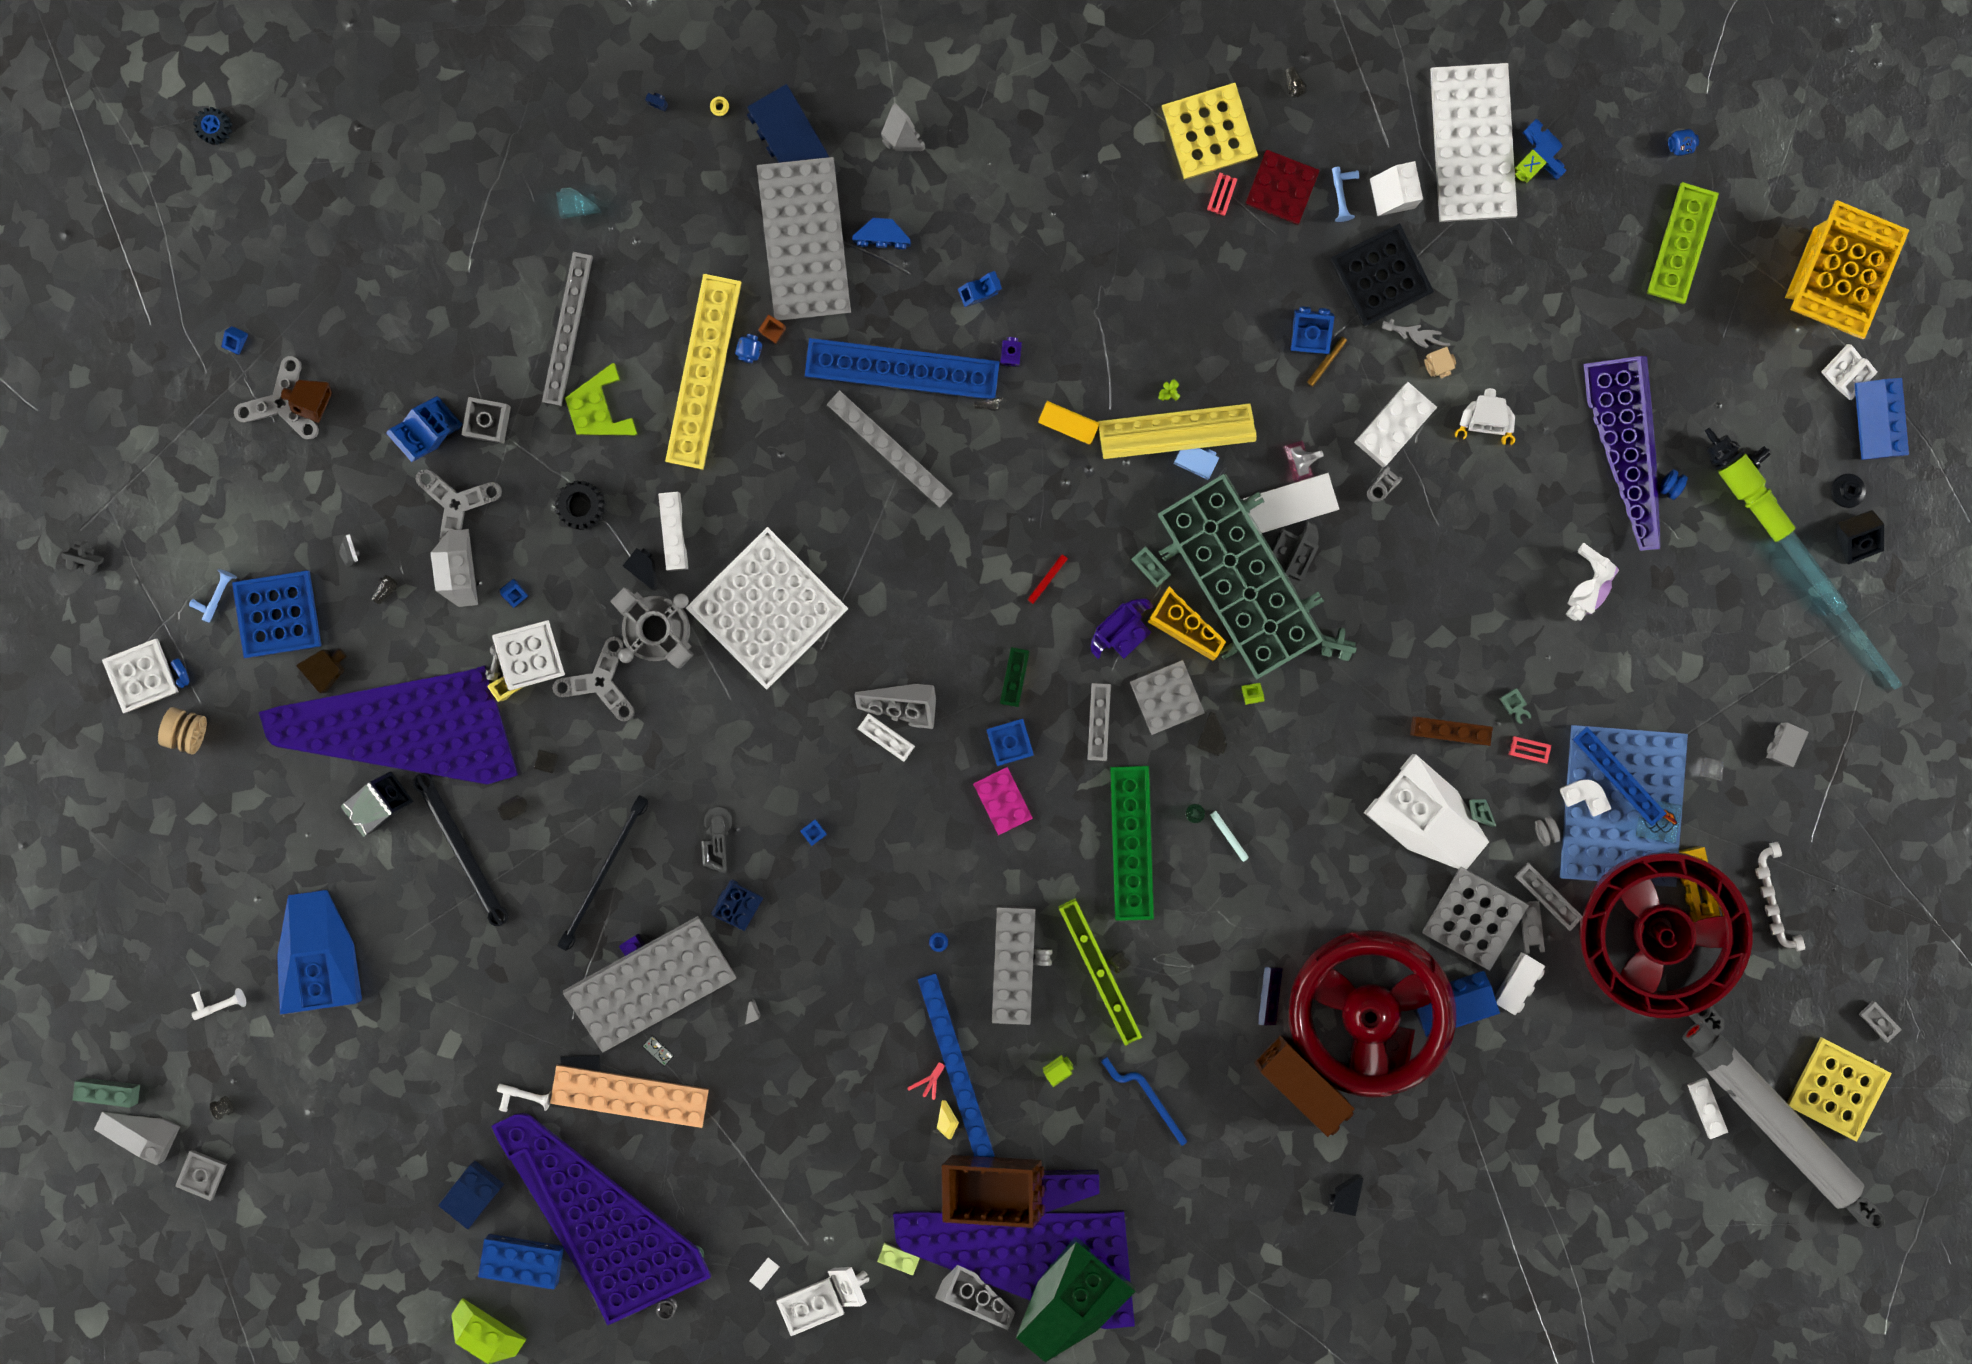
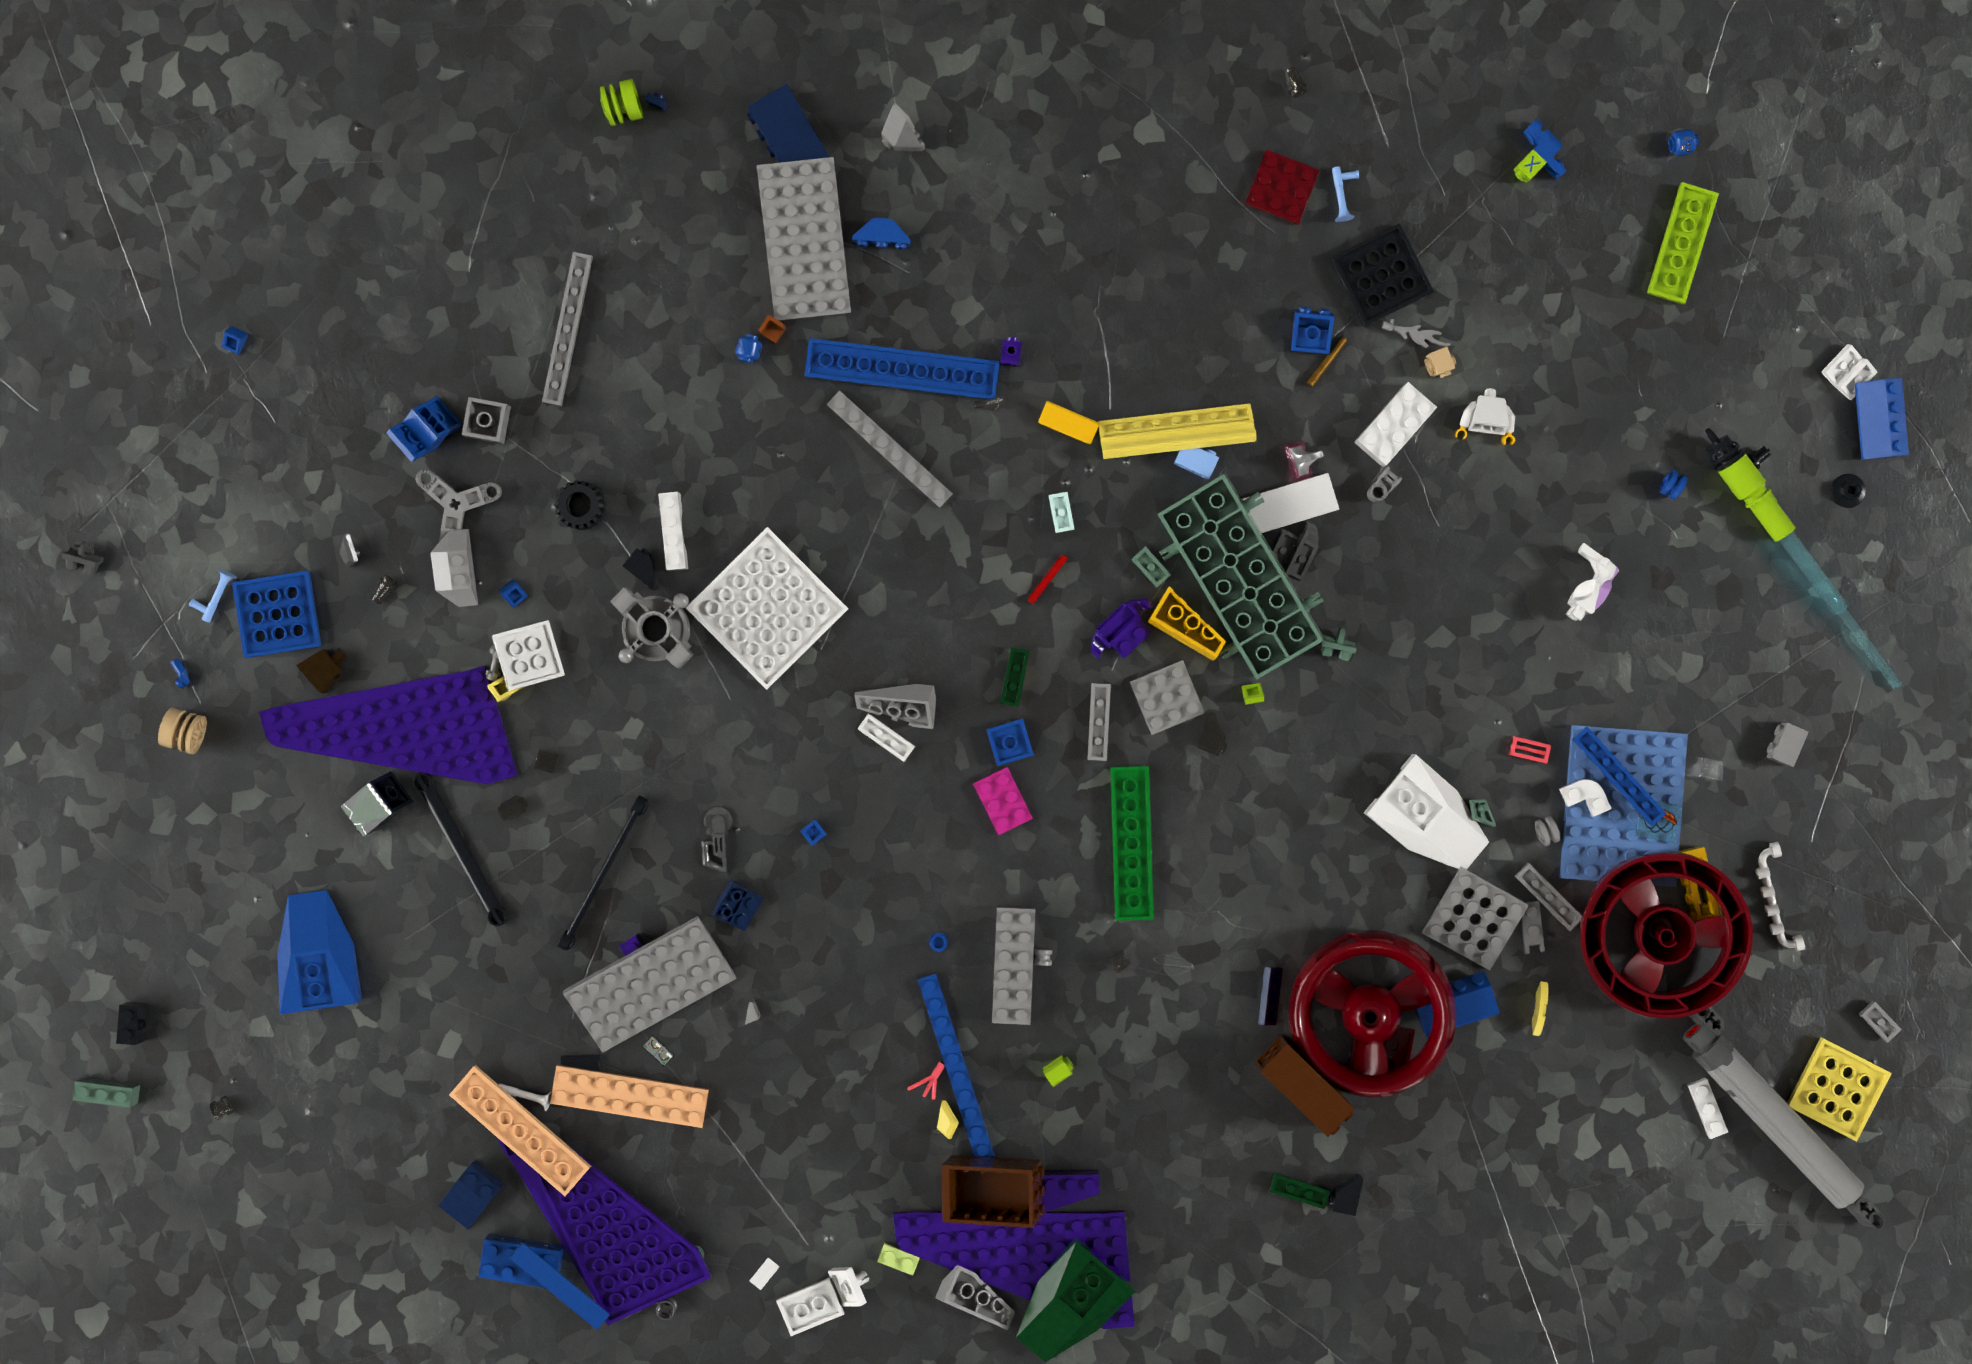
(131, 1023): none -> black brick
(139, 1134): light grey wedge -> none
(140, 675): white plate -> none
(201, 1175): light grey plate -> none
(206, 123): black wheel -> none
(237, 998): white piece -> none
(268, 406): light grey piece -> none
(308, 398): reddish brown torso -> none
(483, 1334): lime wedge -> none
(520, 1130): none -> light nougat plate
(559, 1285): none -> blue tile
(574, 204): clear light blue slope -> none
(590, 410): lime wing -> none
(604, 669): light grey piece -> none
(621, 102): none -> lime wheel
(703, 371): light yellow plate -> none
(719, 100): light yellow plate -> none
(980, 290): blue brick -> none
(1061, 512): none -> light aqua plate
(1100, 971): lime tile -> none
(1150, 1093): blue piece -> none
(1170, 391): lime plant -> none
(1189, 811): clear green bush -> none
(1227, 179): coral tile -> none
(1229, 836): light aqua bar -> none
(1235, 113): light yellow piece -> none
(1299, 1190): none -> dark green plate
(1396, 189): white slope -> none
(1451, 731): reddish brown brick -> none
(1473, 142): white plate -> none
(1513, 703): sand green plate -> none
(1519, 983): white brick -> none
(1540, 1008): none -> light yellow tile
(1624, 418): dark purple wedge -> none
(1846, 269): yellow wedge -> none
(1861, 536): black slope -> none

